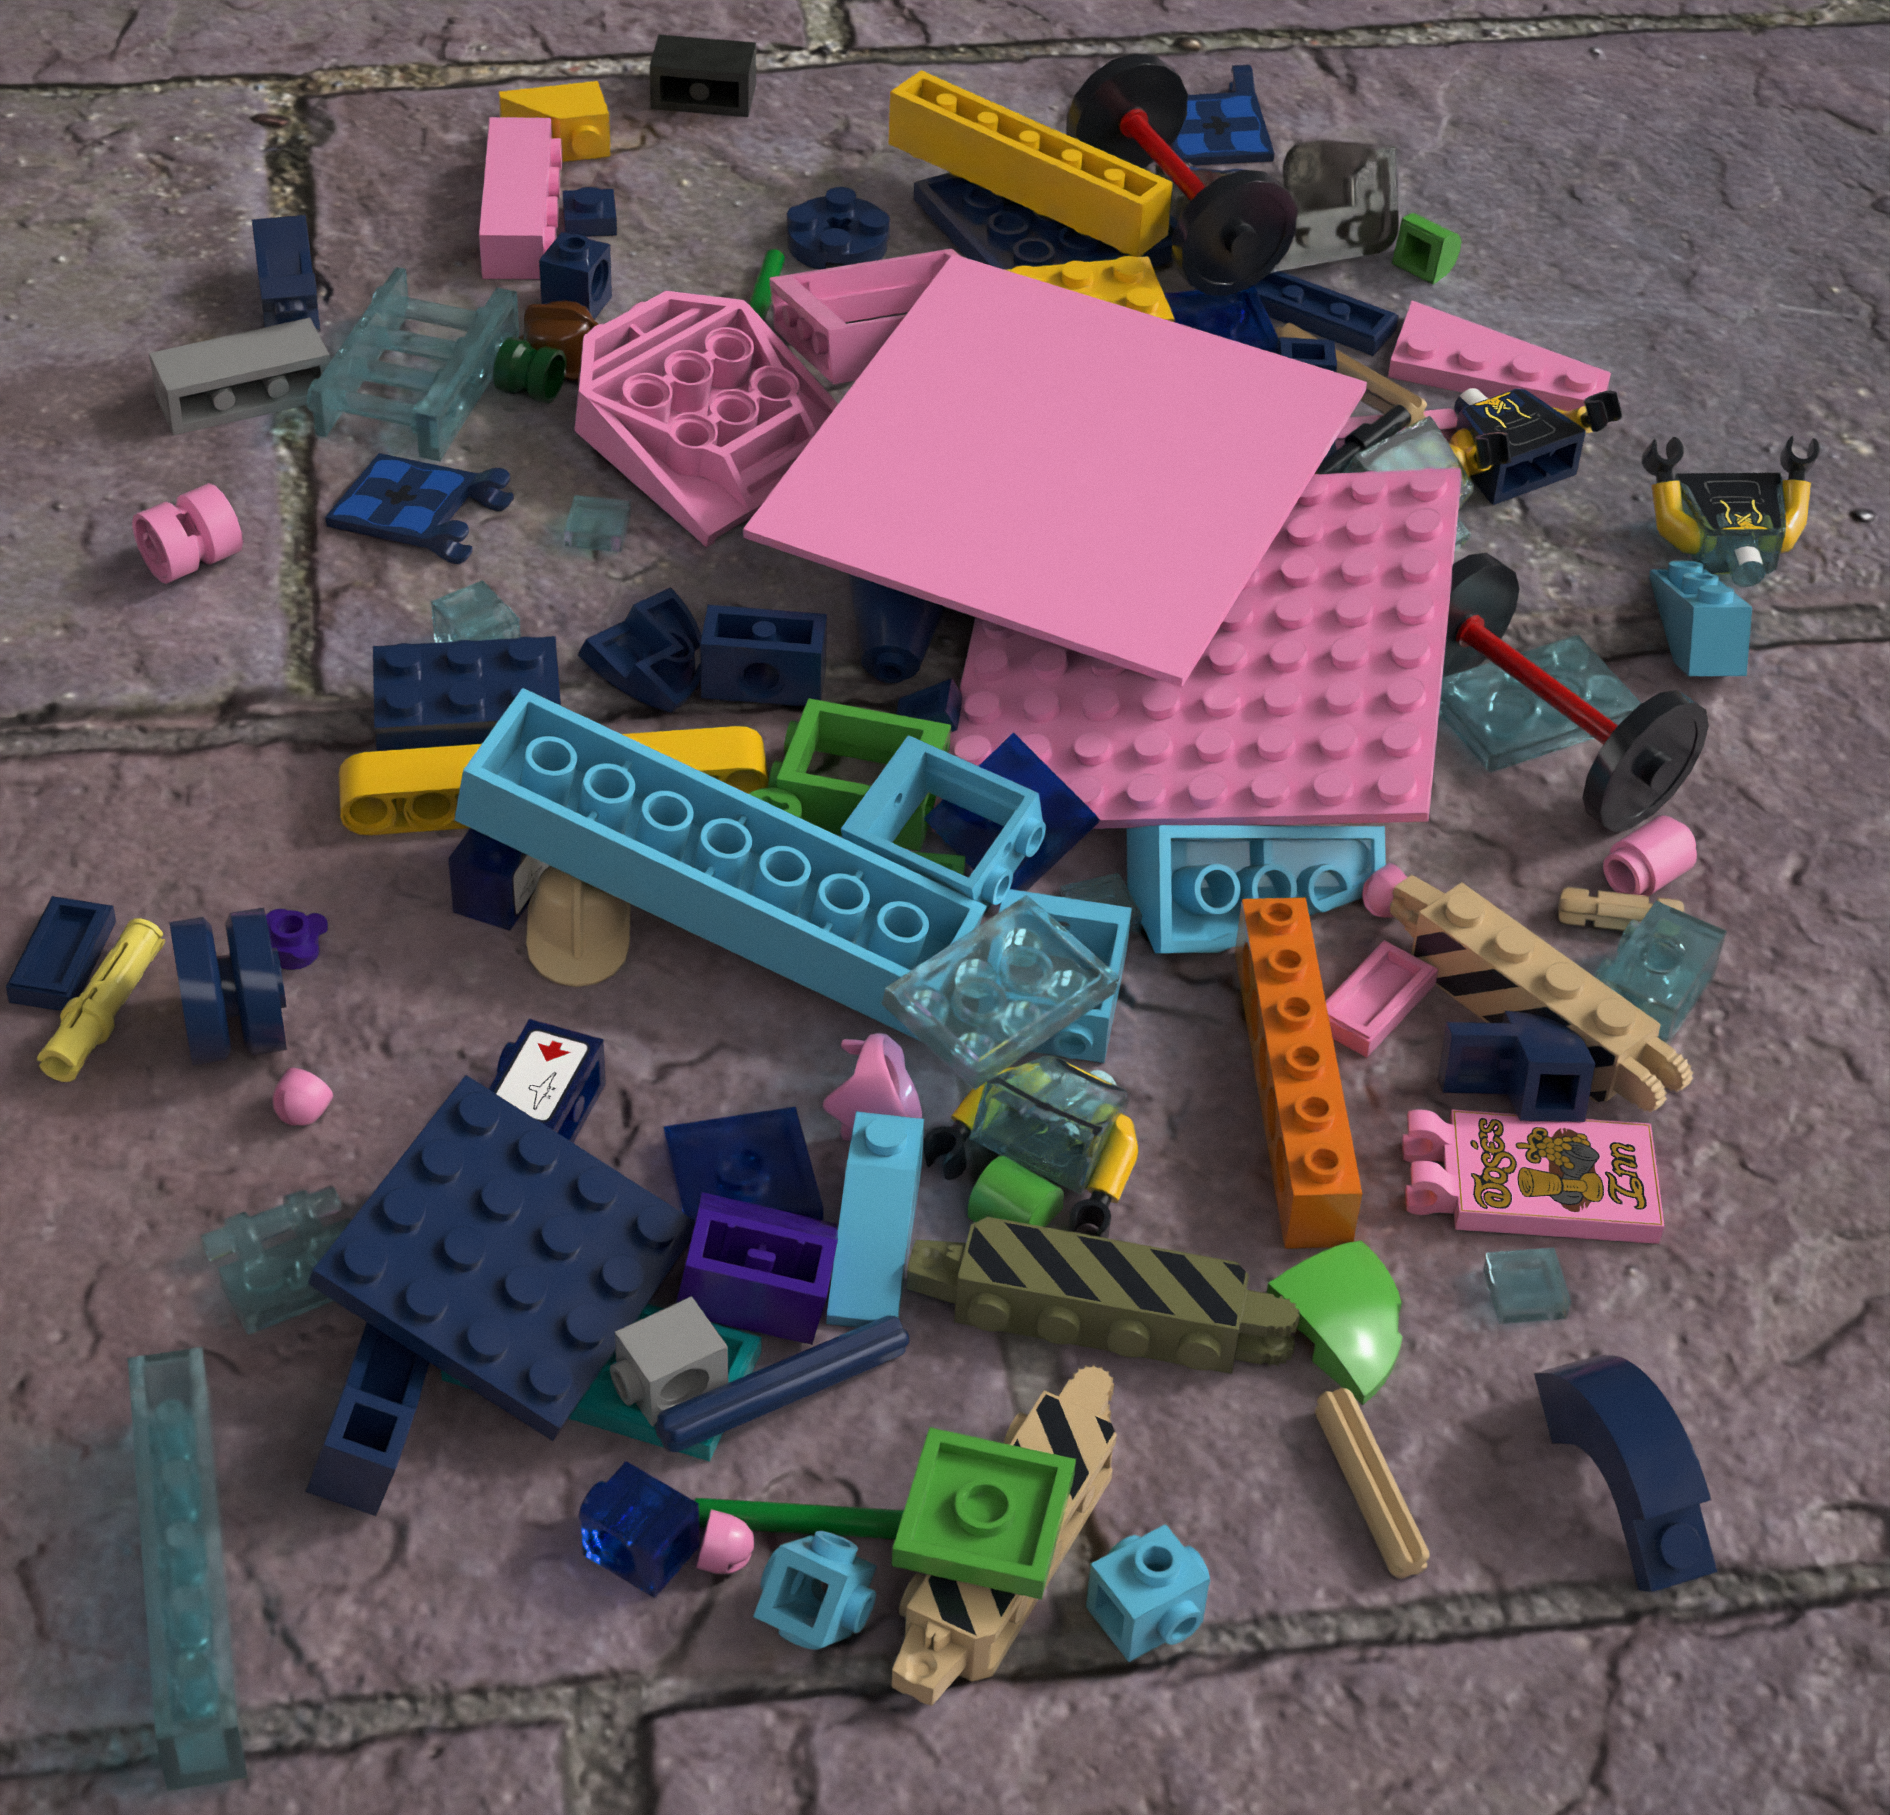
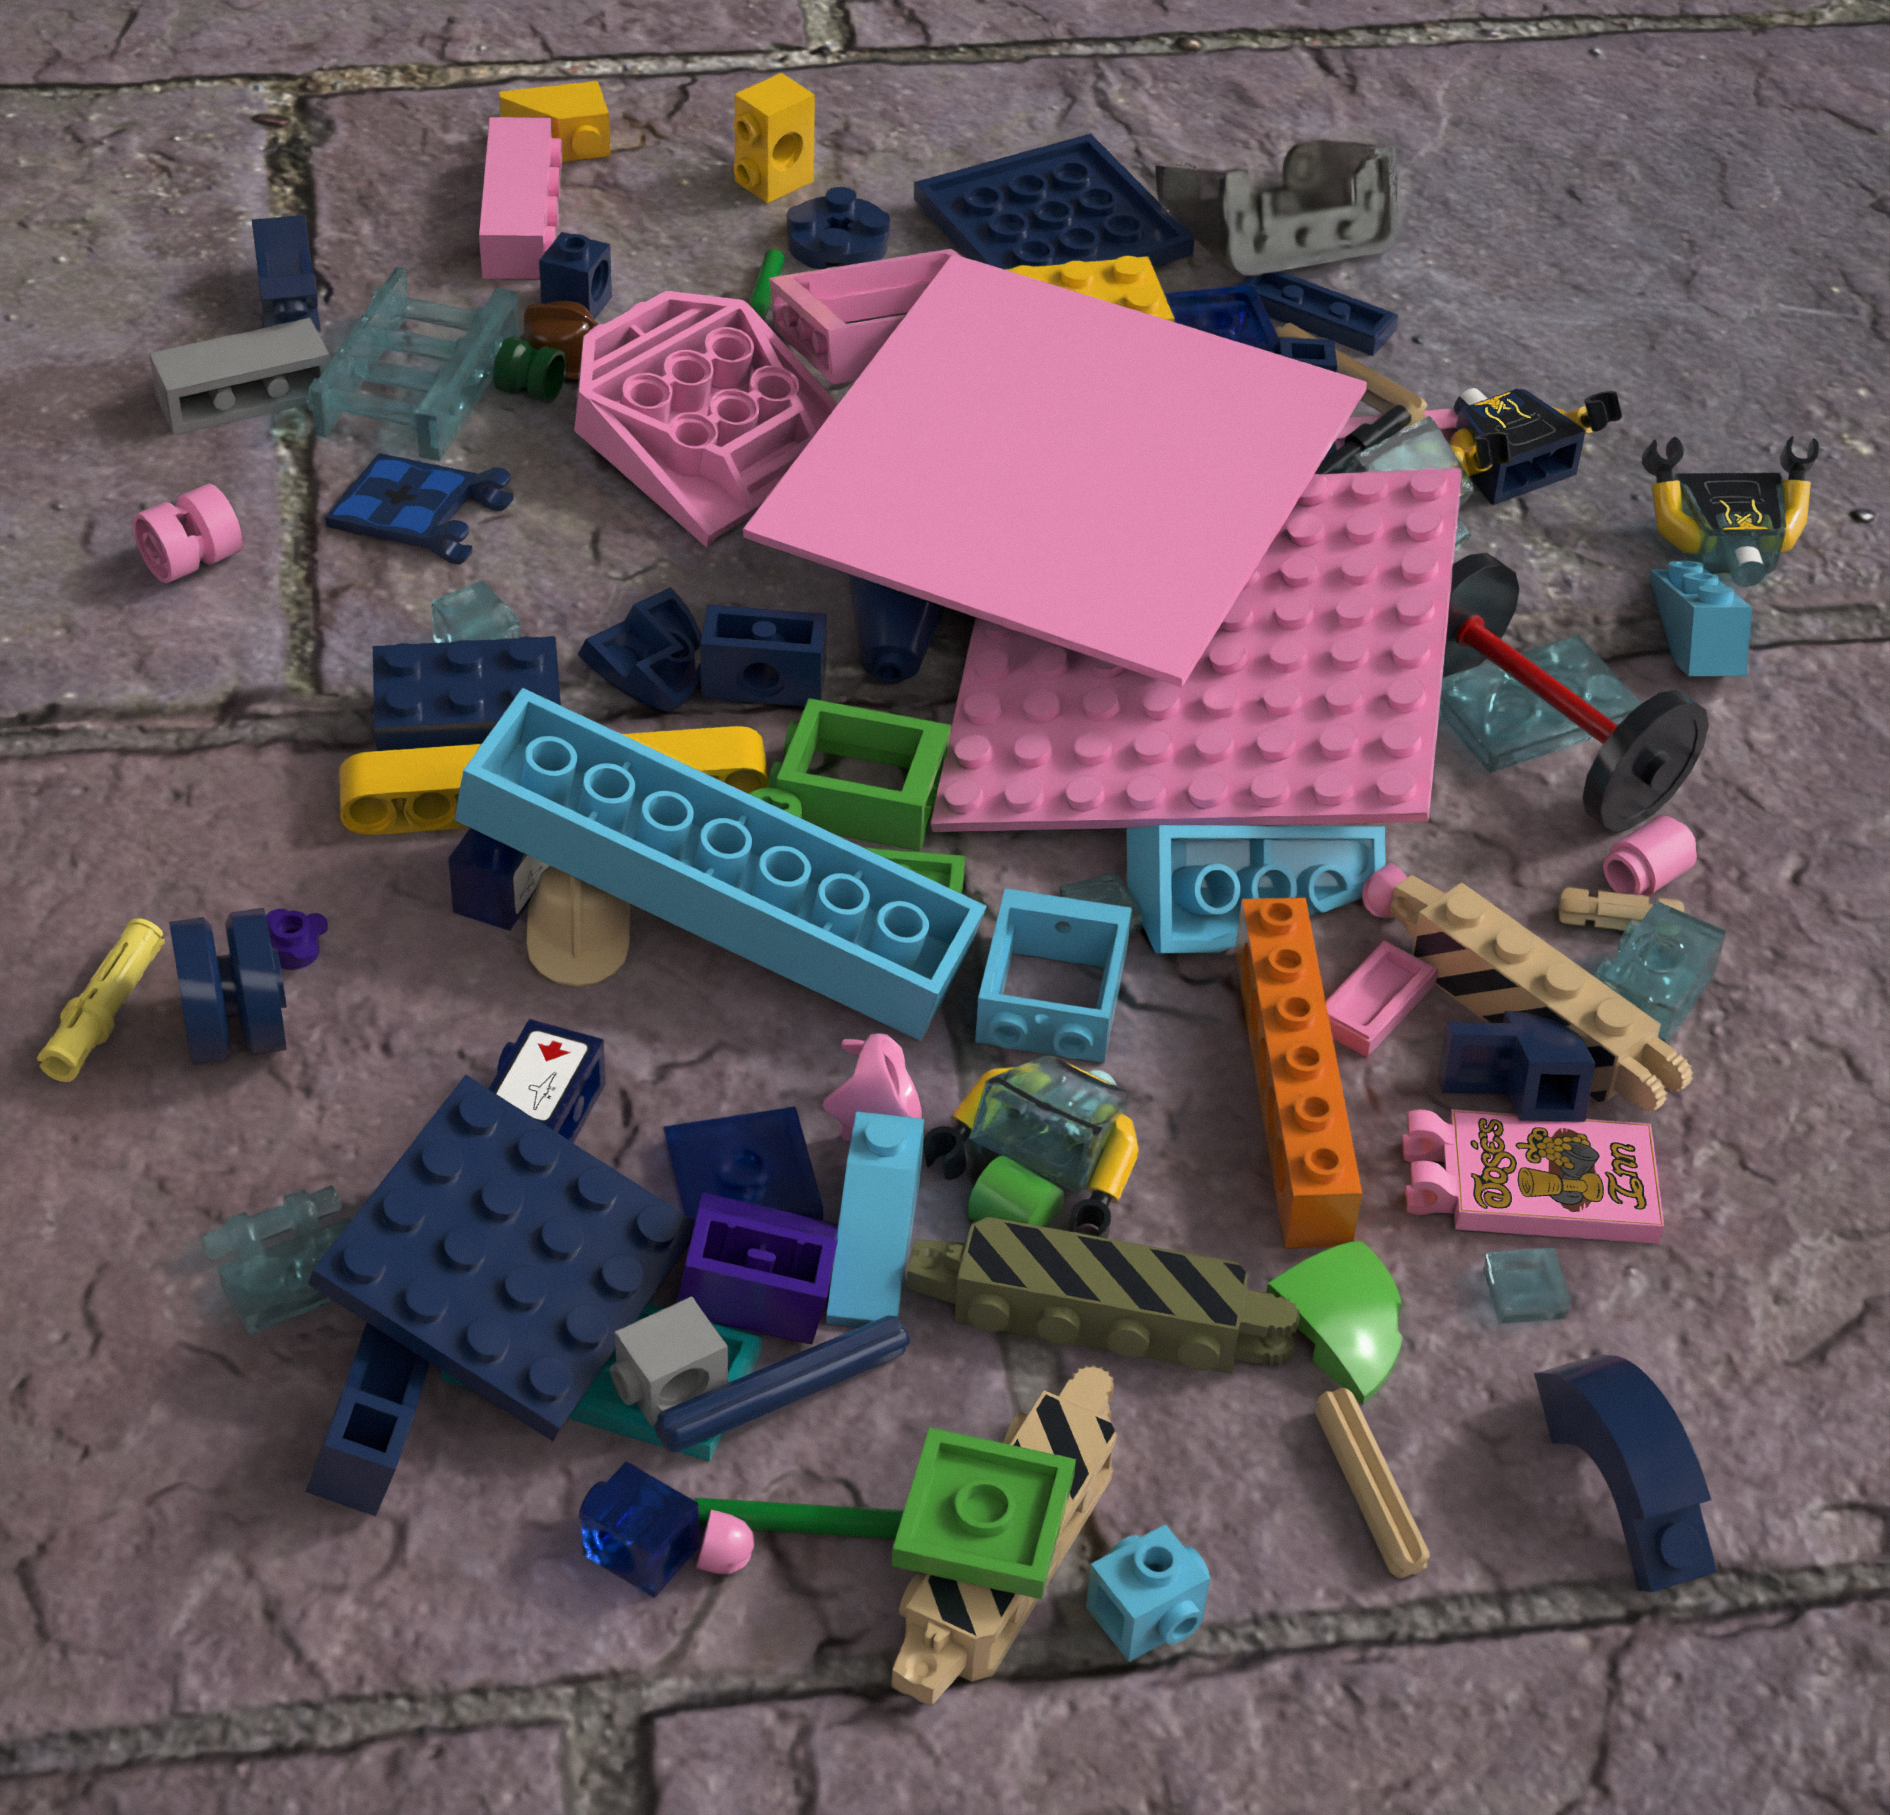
(61, 953): dark blue tile -> none
(185, 1571): clear light blue brick -> none
(300, 1097): bright pink hinge -> none
(590, 212): dark blue plate -> none
(597, 523): clear light blue tile -> none
(703, 75): pearl dark grey brick -> none
(774, 137): none -> yellow brick
(795, 1596): medium azure brick -> none
(925, 769): medium azure window -> none
(935, 703): dark blue plate -> none
(1000, 991): clear light blue plate -> none
(1030, 163): yellow brick -> none
(1062, 811): clear blue tile -> none
(1225, 125): dark blue flag -> none
(1232, 227): black piece -> none
(1425, 248): bright green brick -> none
(1462, 355): bright pink wing -> none

